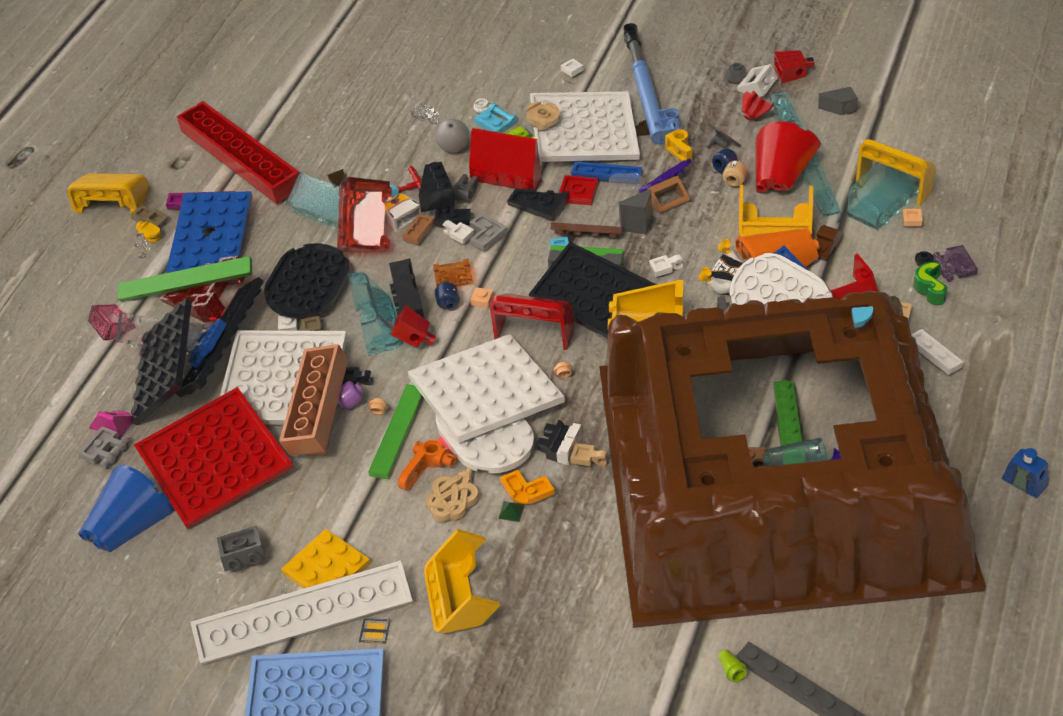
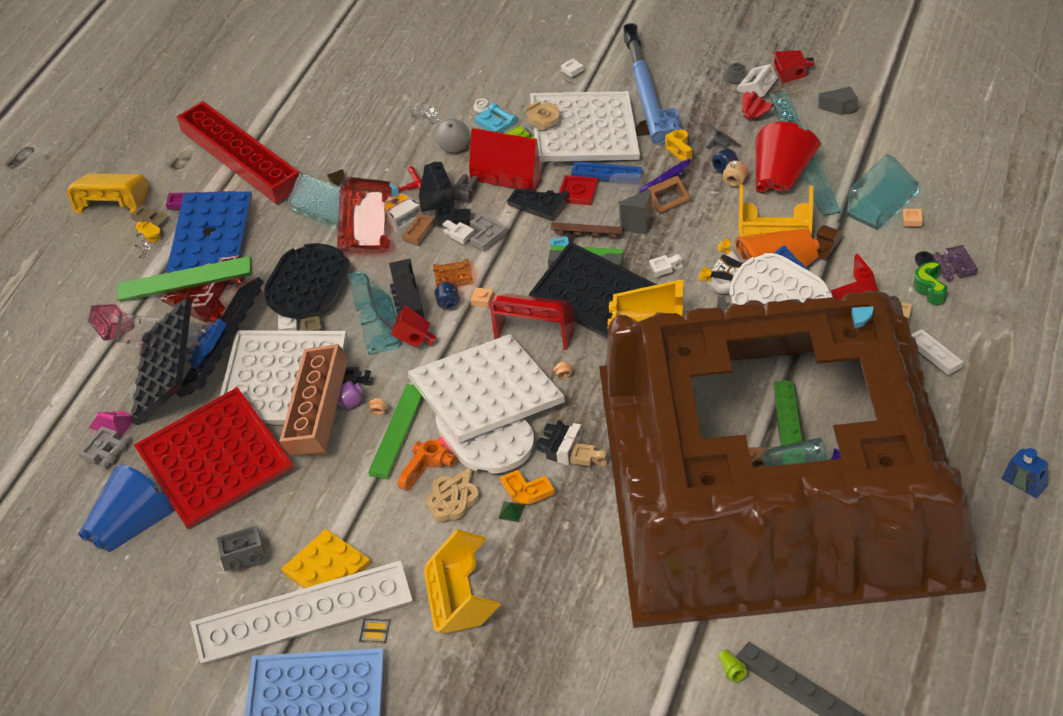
(900, 160): yellow windscreen -> none

